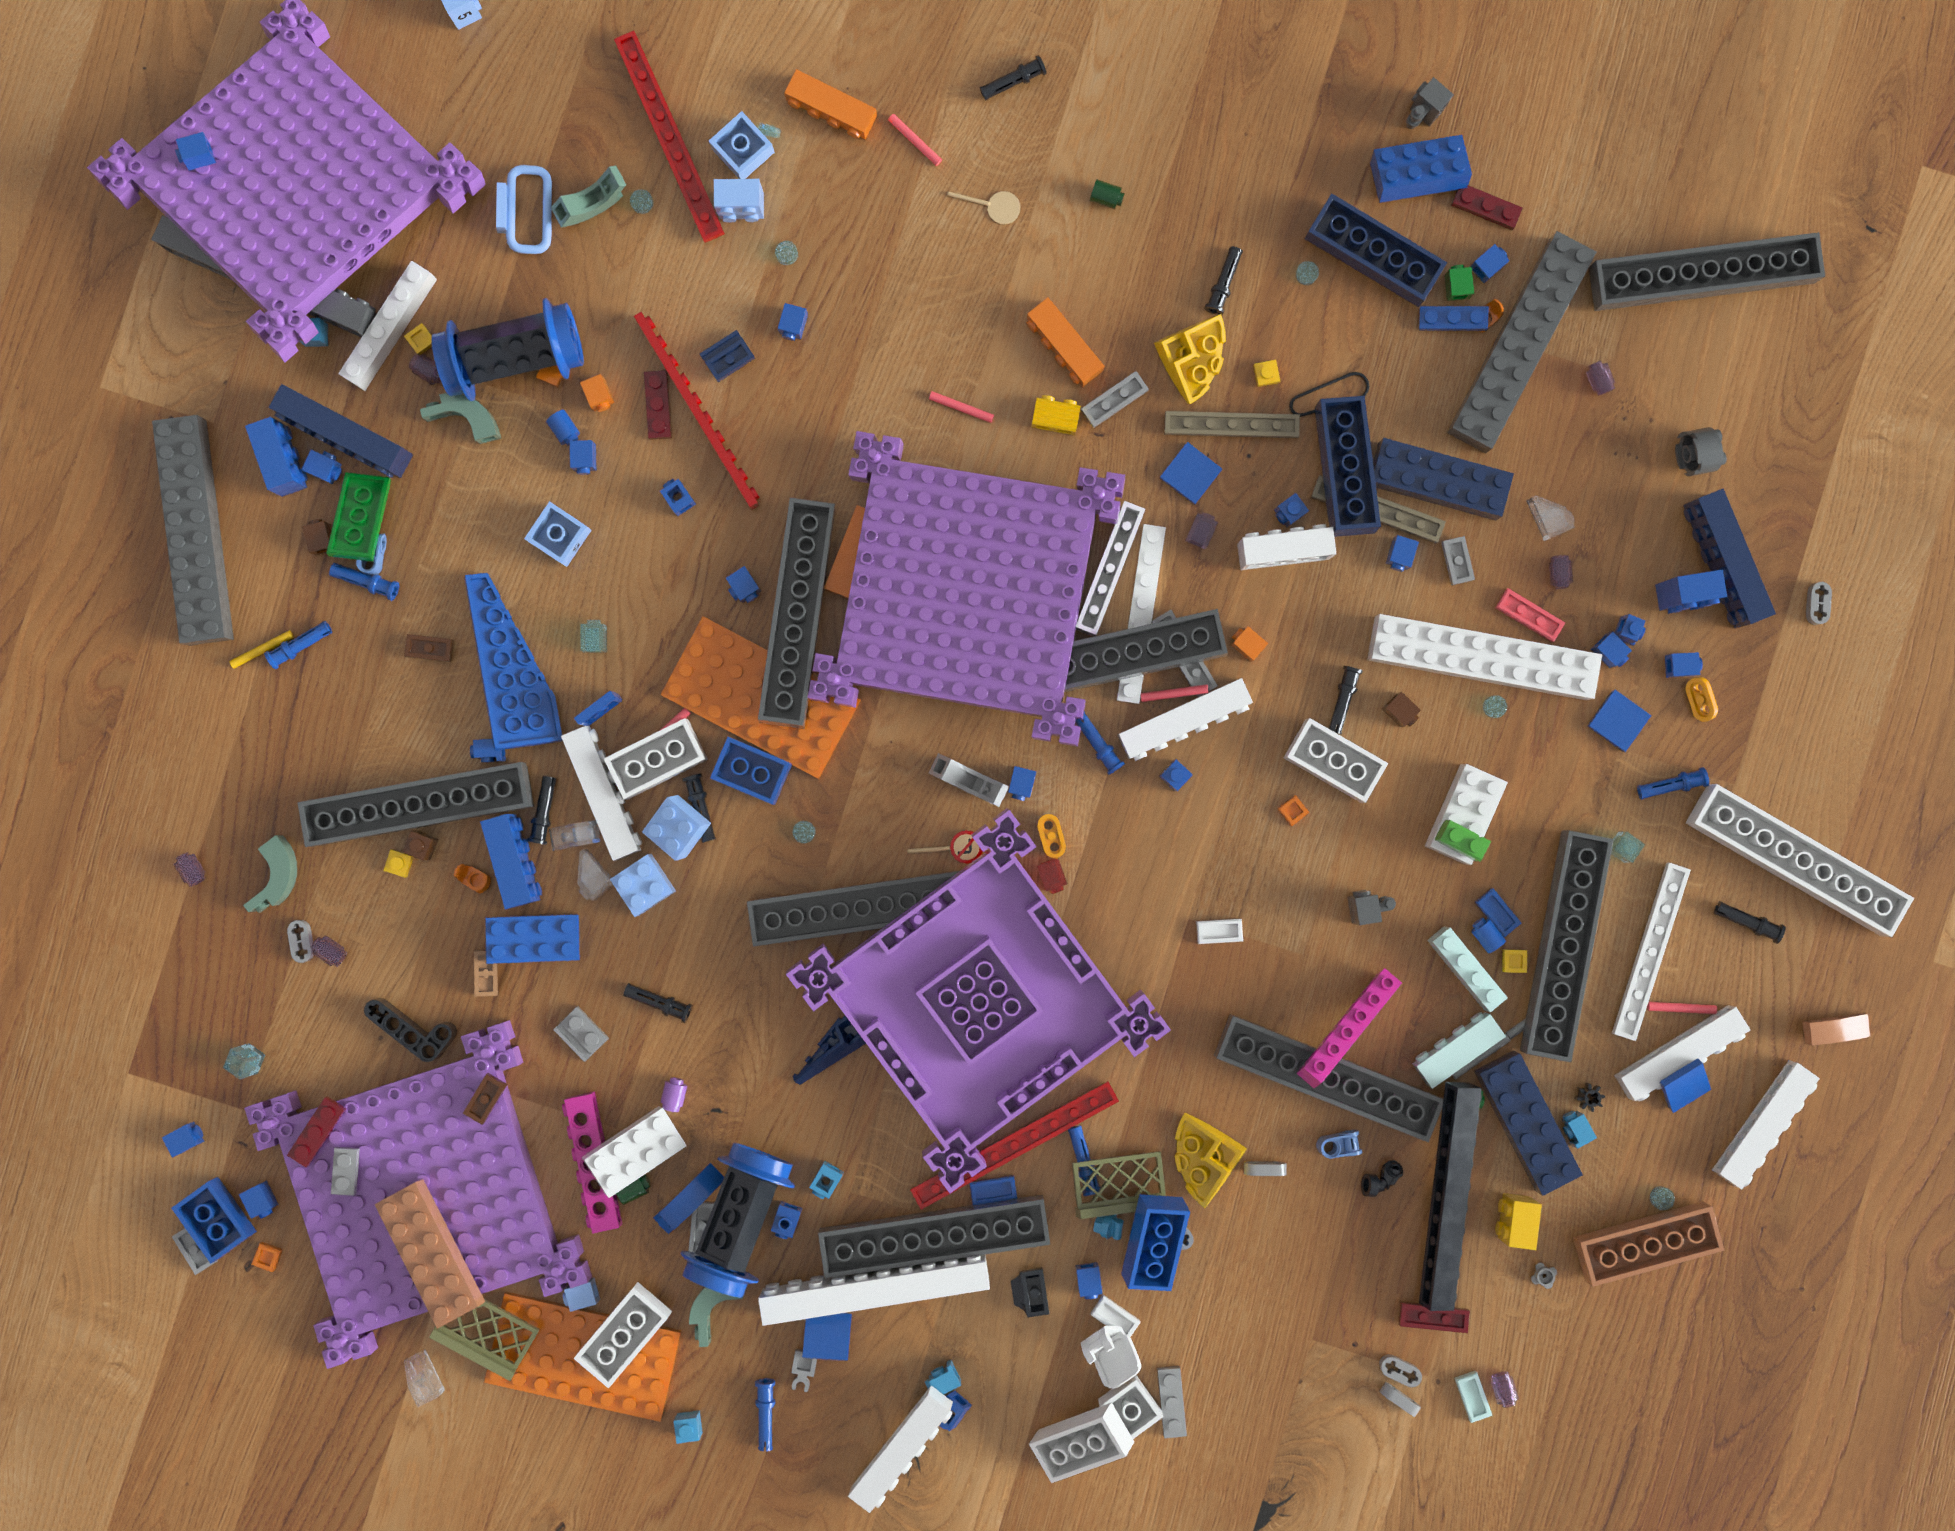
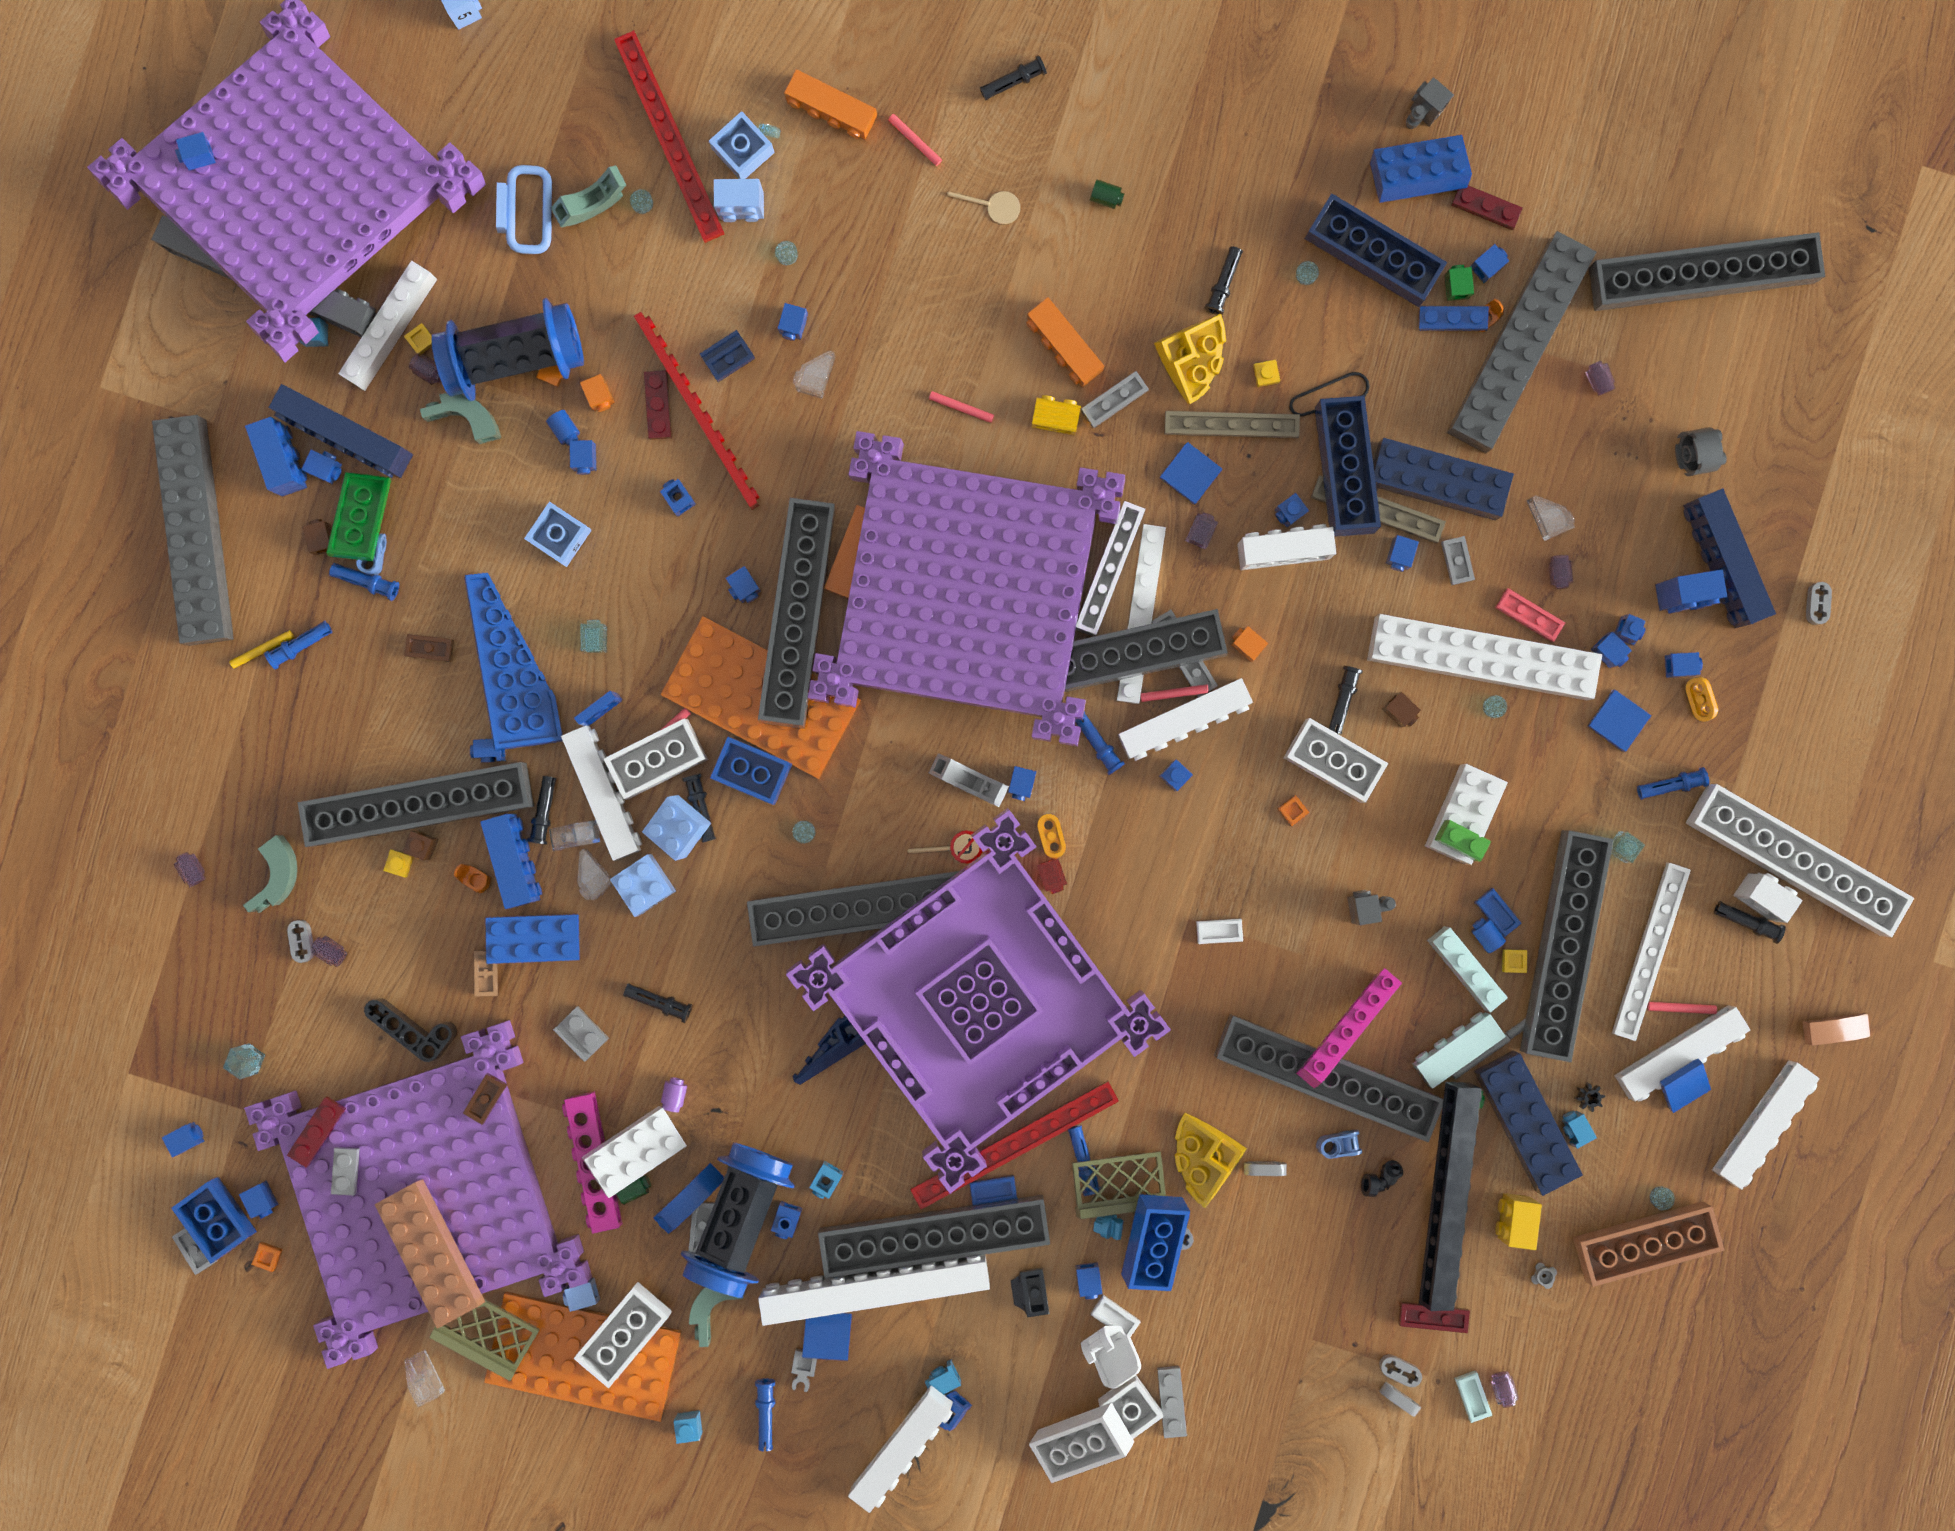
(814, 375): none -> clear slope
(1768, 897): none -> white brick

